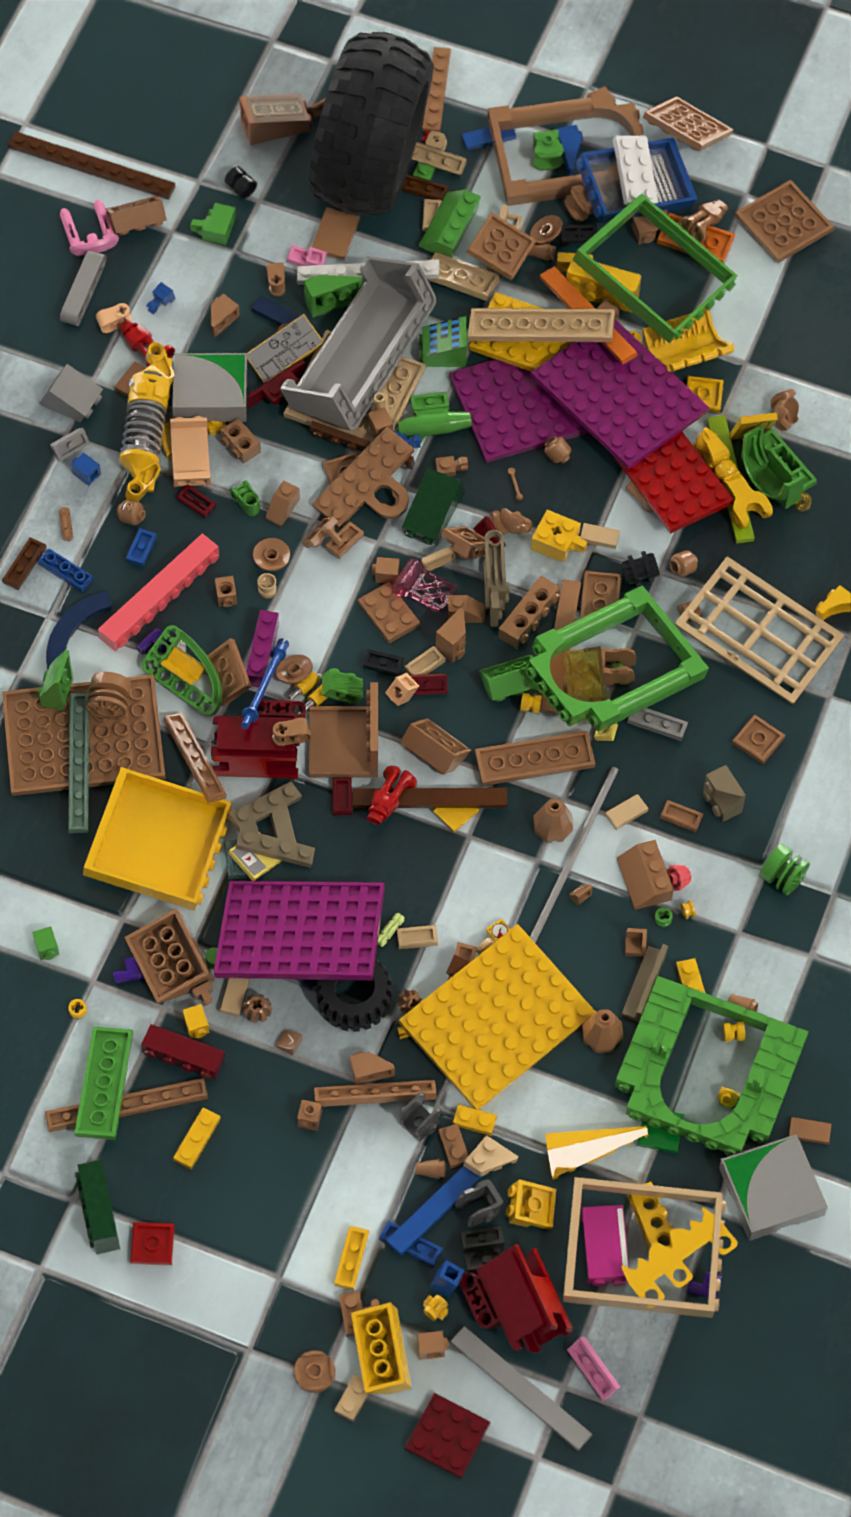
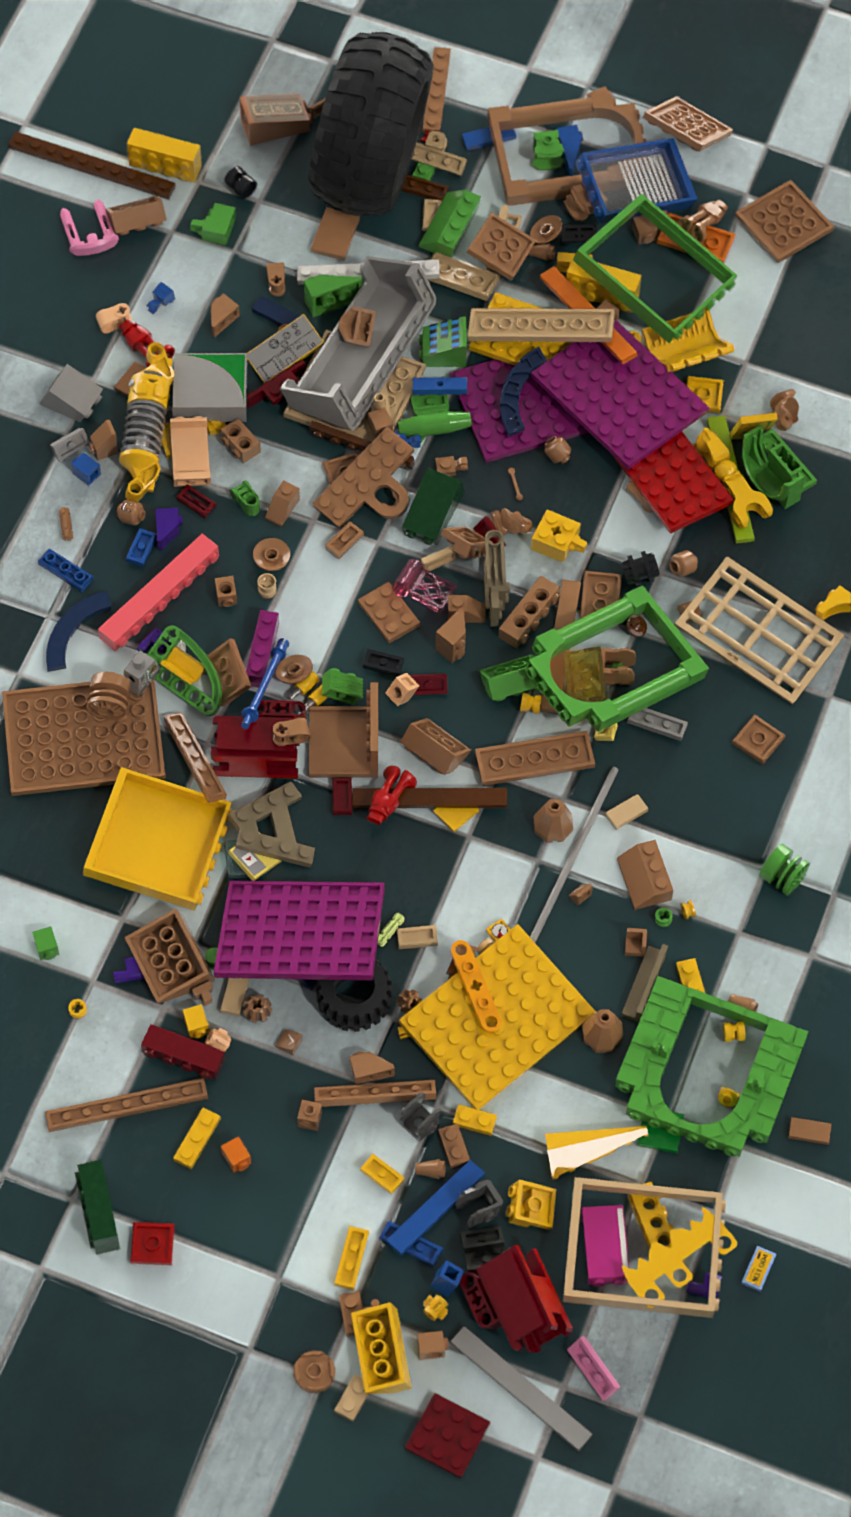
(24, 563): reddish brown tile -> none
(57, 682): bright green slope -> none
(79, 764): sand green tile -> none
(83, 288): light grey beam -> none
(104, 441): none -> medium nougat slope
(104, 1083): bright green plate -> none
(141, 670): none -> light grey torso
(164, 155): none -> yellow brick
(167, 526): none -> dark purple slope
(218, 1039): none -> light nougat gear
(236, 1155): none -> orange brick
(303, 257): bright pink slope -> none
(325, 527): medium nougat plate -> none
(357, 326): none -> medium nougat slope
(382, 1174): none -> yellow plate
(385, 570): medium nougat brick -> none
(425, 662): tan tile -> none
(440, 386): none -> blue tile
(481, 999): none -> light orange piece
(489, 1157): tan wing -> none
(512, 389): none -> dark blue tile
(600, 535): tan tile -> none
(634, 168): white plate -> none
(636, 626): none -> reddish brown hat
(679, 876): coral piece -> none
(681, 816): medium nougat tile -> none
(723, 793): dark tan slope -> none
(758, 1269): none -> tile
(773, 1187): light grey tile -> none
(808, 500): clear yellow bush -> none

